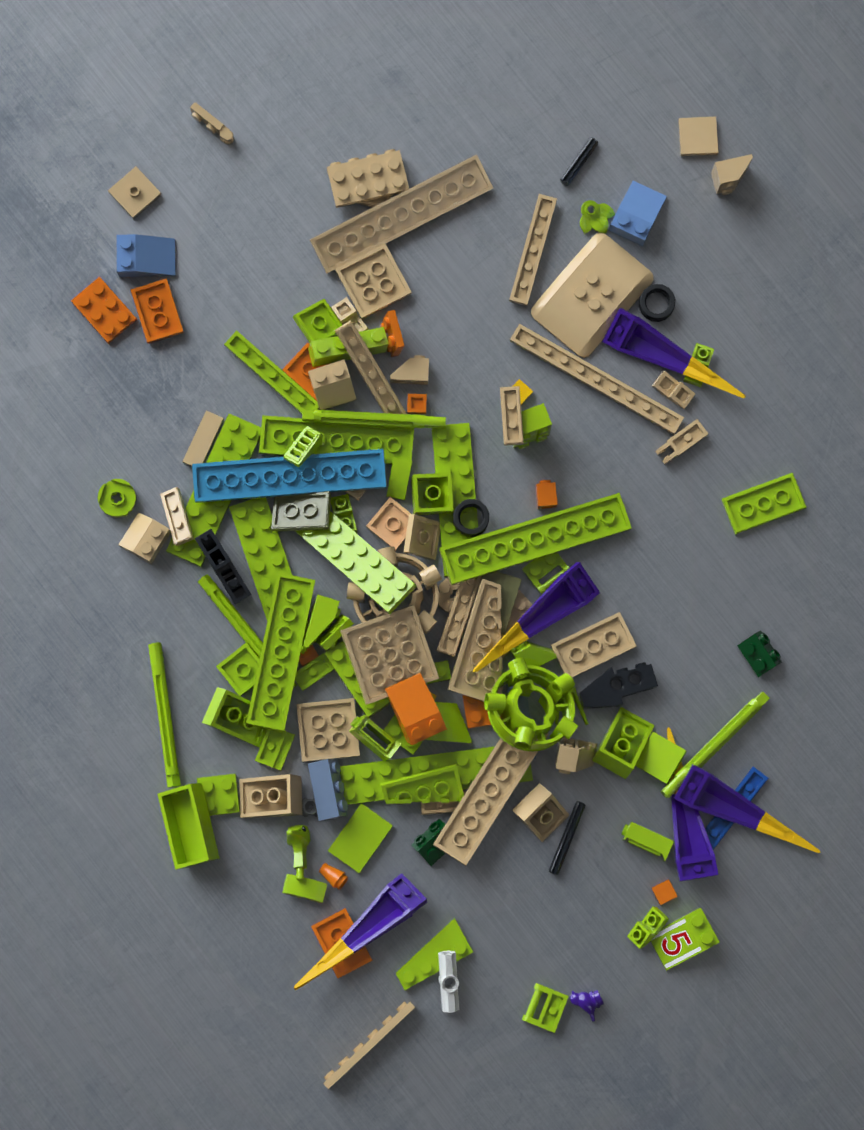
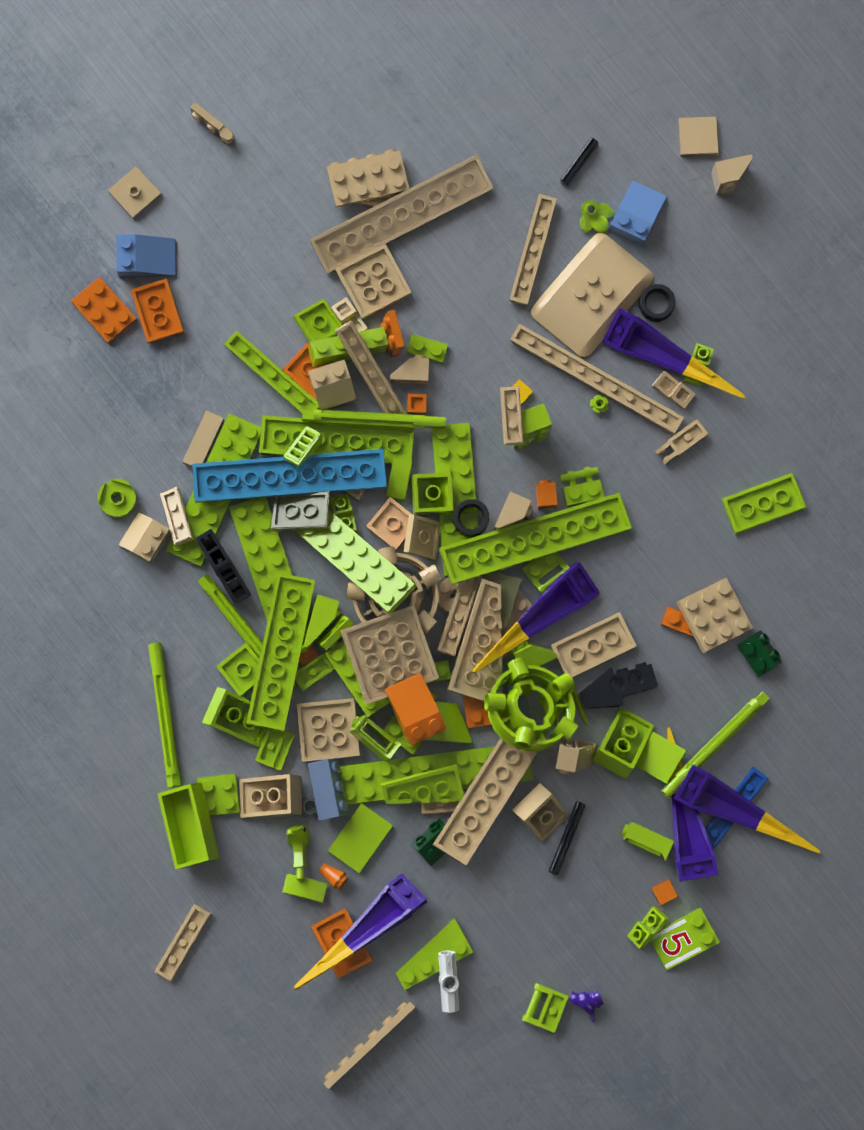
(182, 942): none -> tan tile
(429, 348): none -> lime plate
(514, 511): none -> tan slope
(583, 492): none -> lime plate
(599, 399): none -> lime plate
(674, 620): none -> orange plate
(714, 615): none -> tan plate

